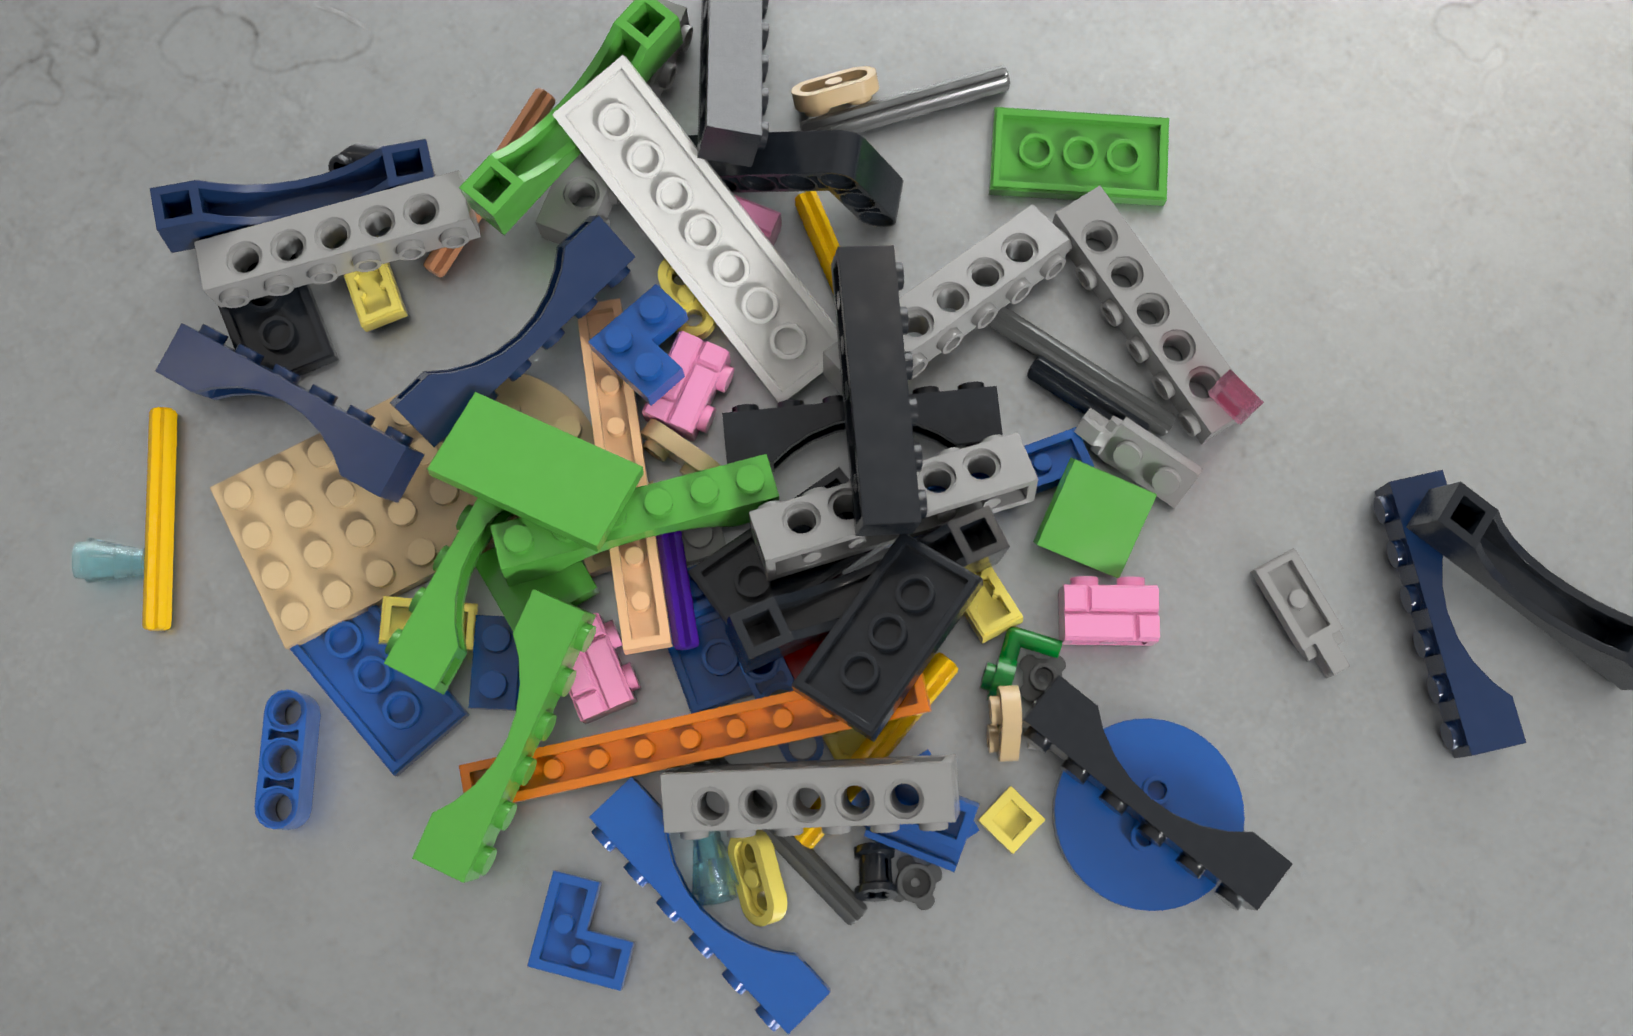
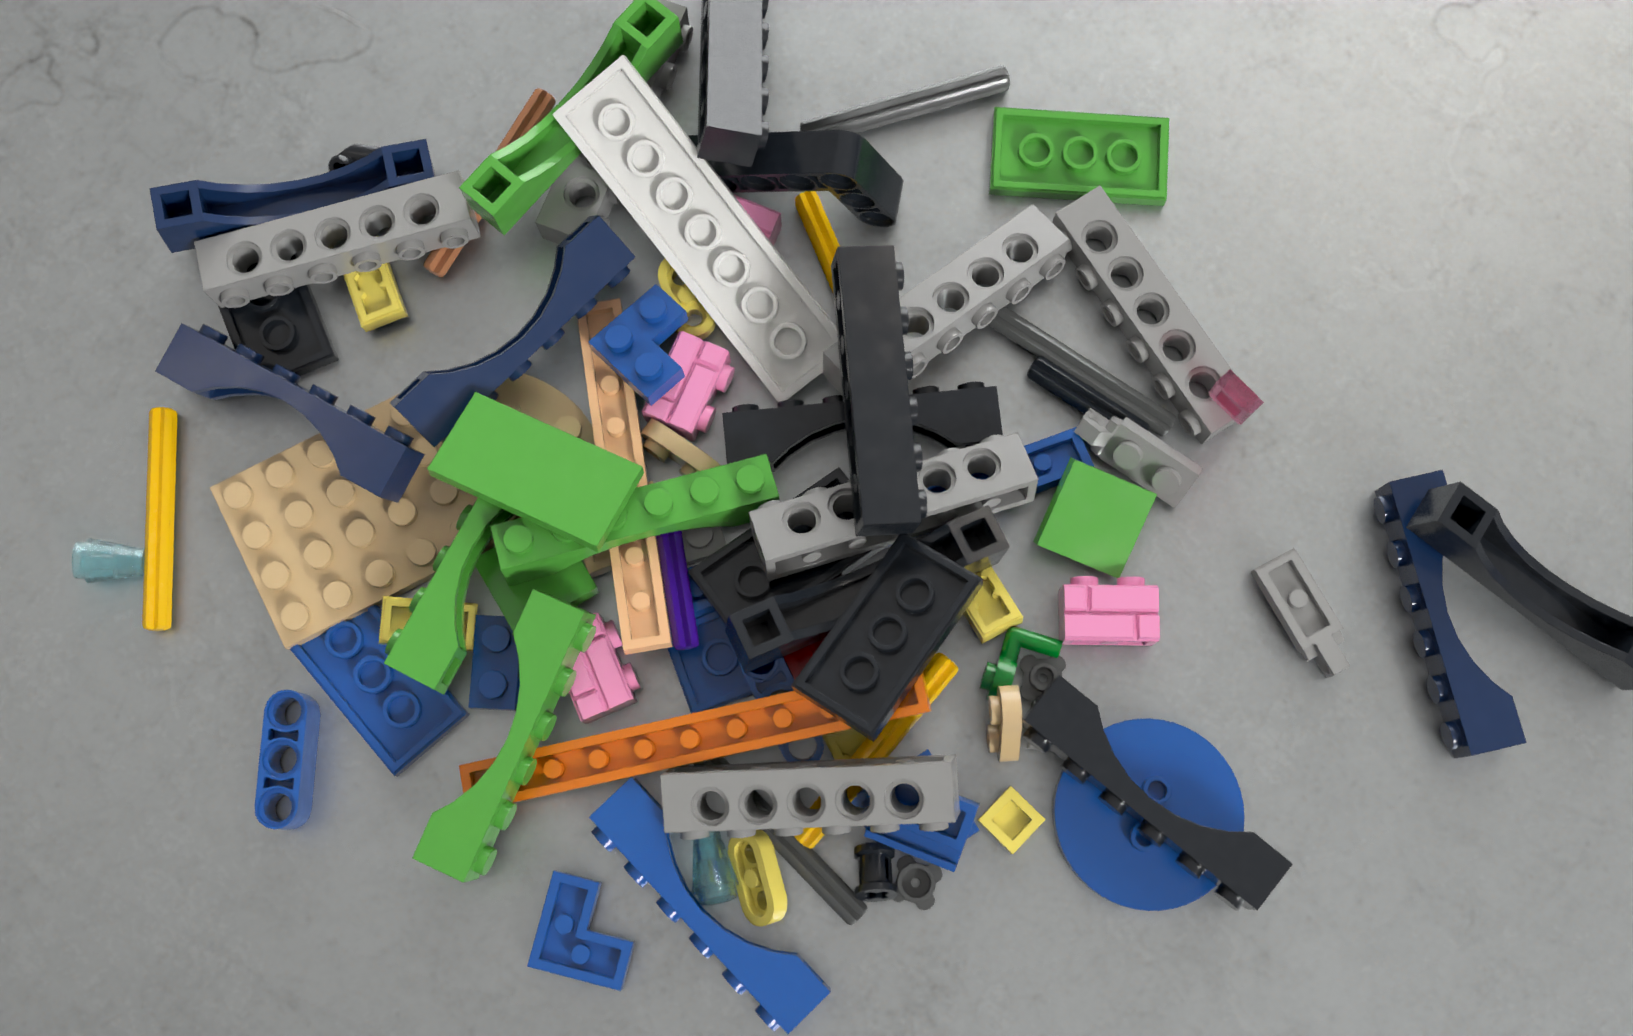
(847, 86): tan plate -> none

